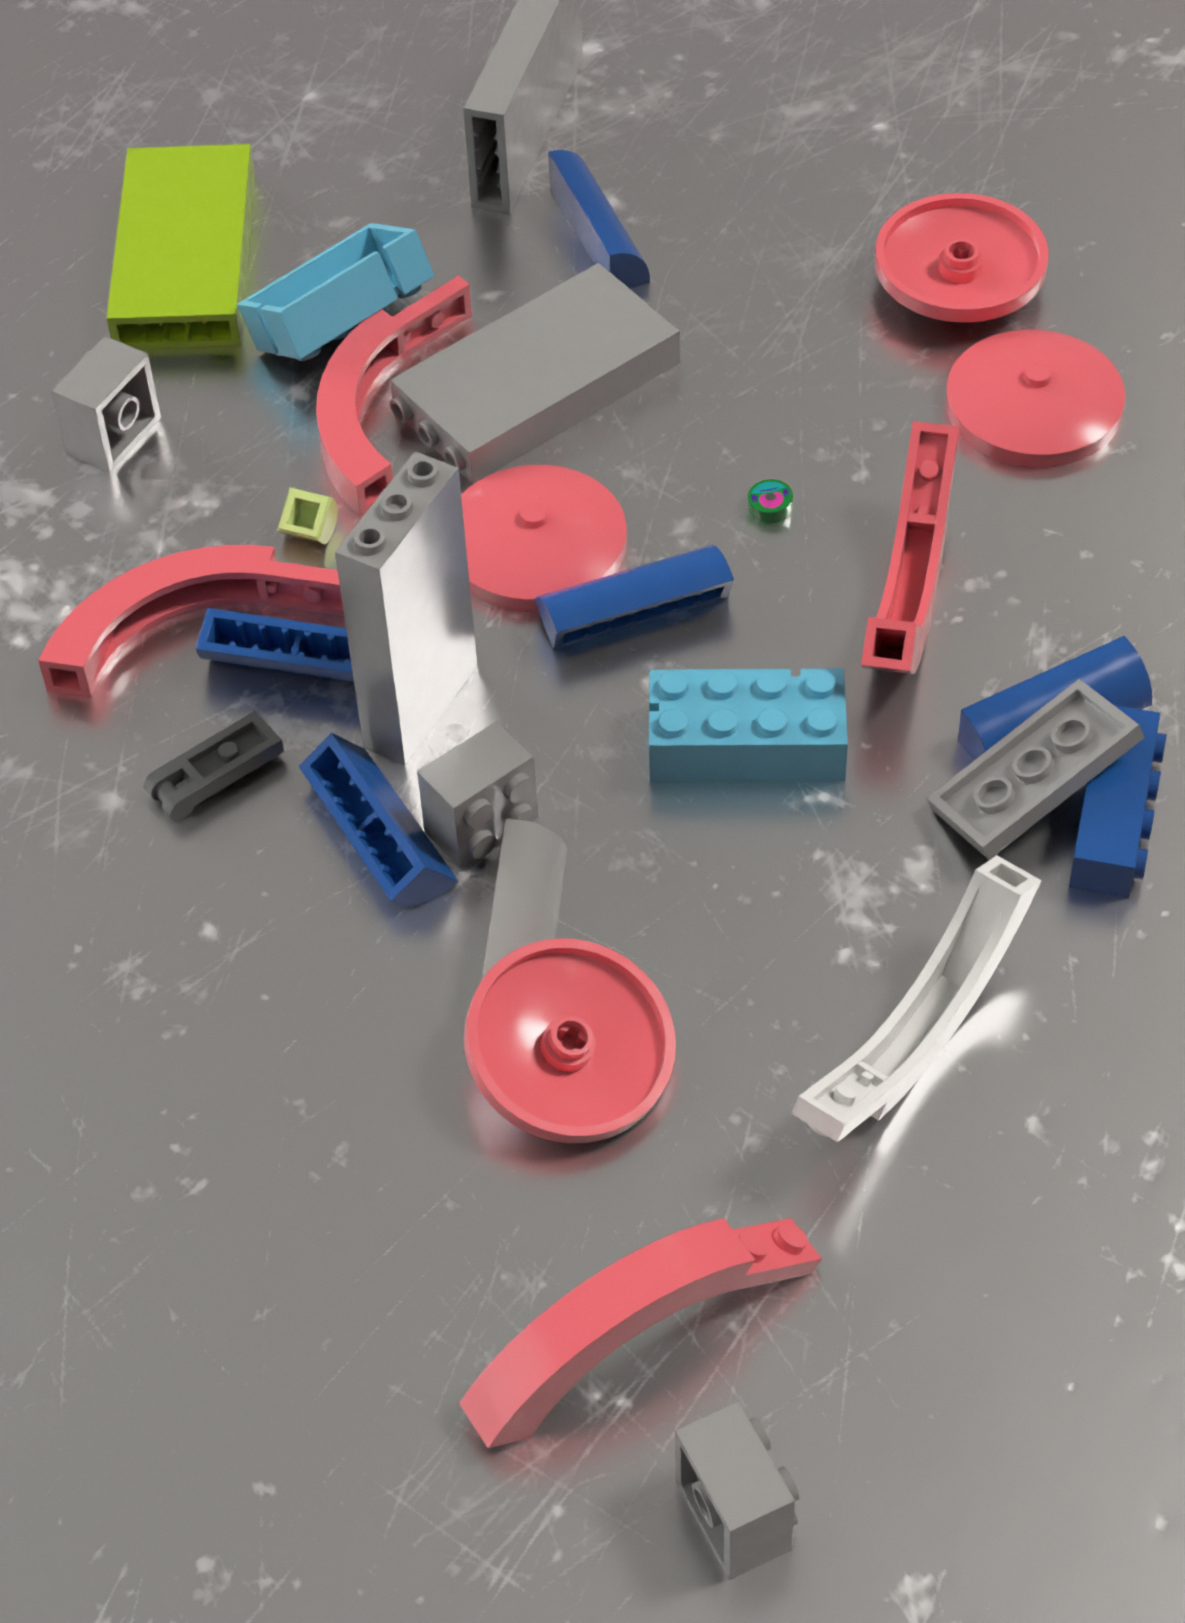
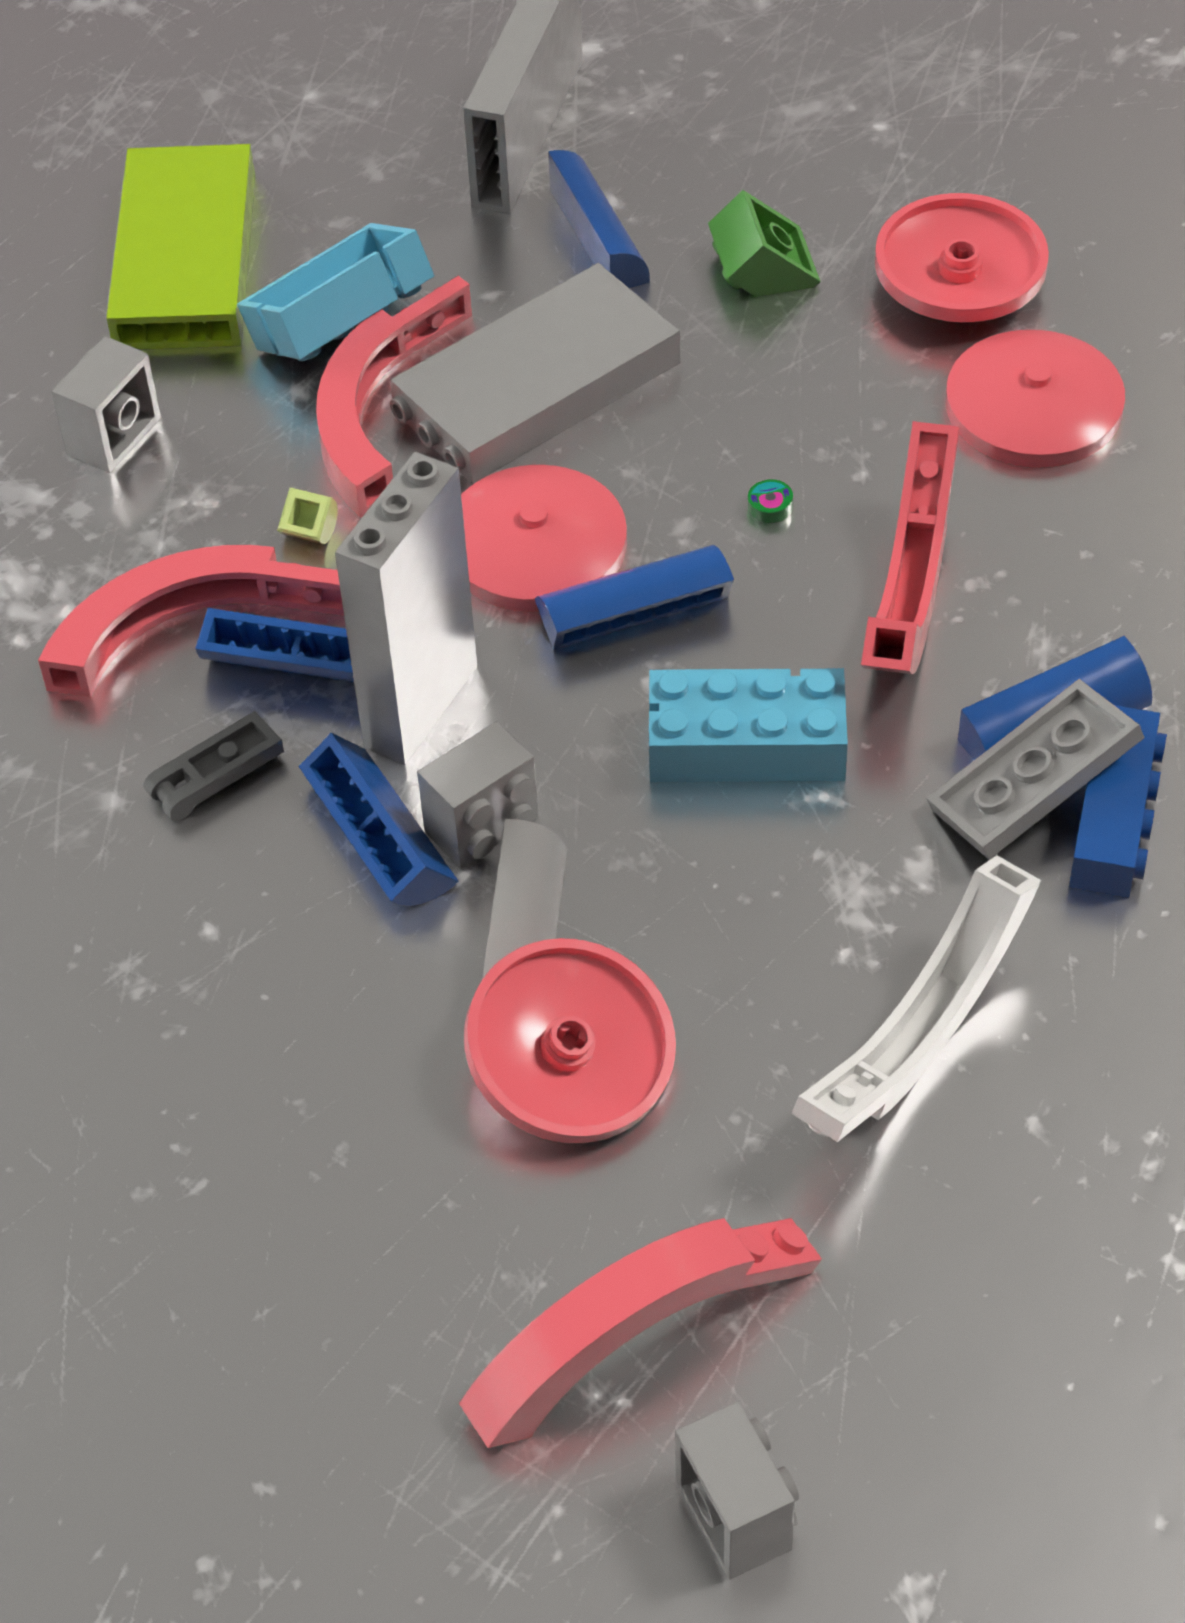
(761, 248): none -> bright green slope

